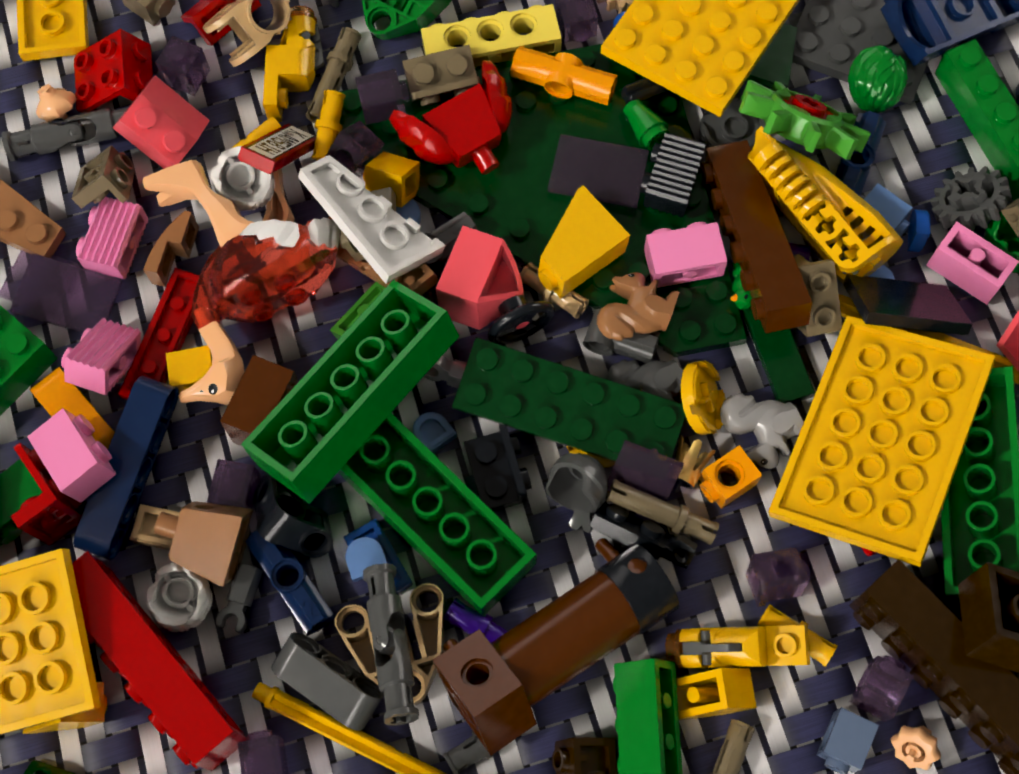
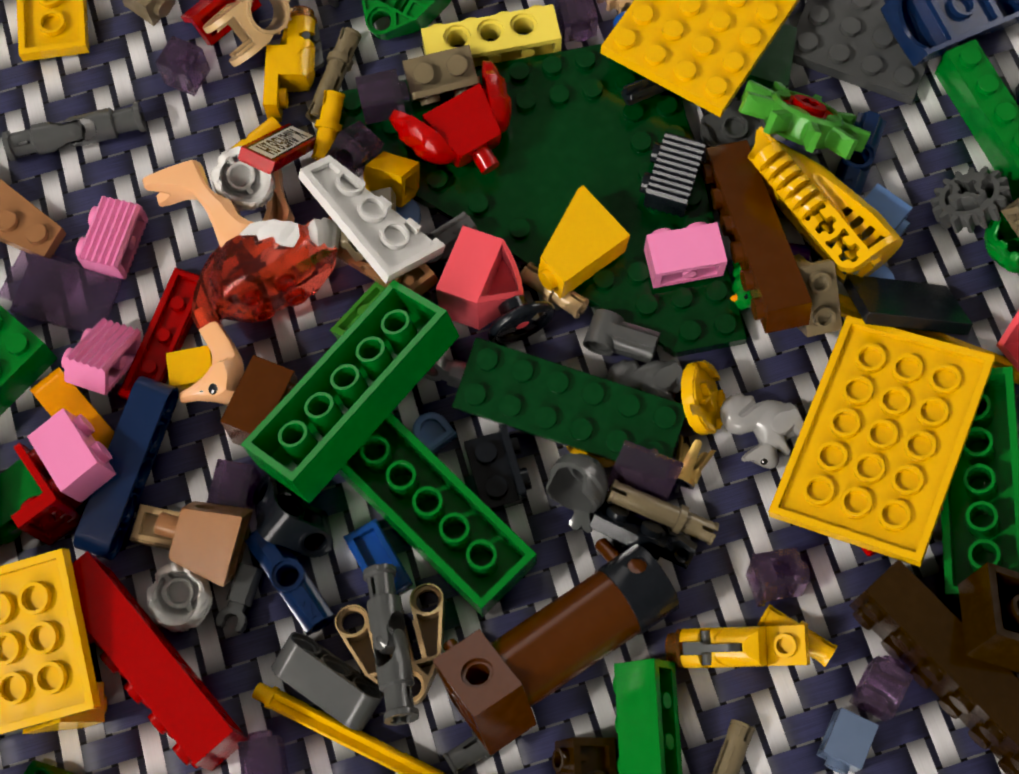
(54, 103): light nougat piece -> none
(102, 174): dark tan bracket -> none
(112, 68): red bracket -> none
(161, 124): coral slope -> none
(174, 241): medium nougat slope -> none
(362, 554): medium blue tile -> none
(470, 621): dark purple pin -> none
(563, 75): light orange piece -> none
(606, 169): piece -> none
(642, 313): medium nougat animal -> none
(645, 123): green cone -> none
(715, 693): yellow slope -> none
(740, 466): light orange brick -> none
(780, 361): dark green tile -> none
(877, 79): green hair -> none
(916, 747): light nougat piece -> none
(918, 230): blue tile -> none
(972, 263): bright pink brick -> none

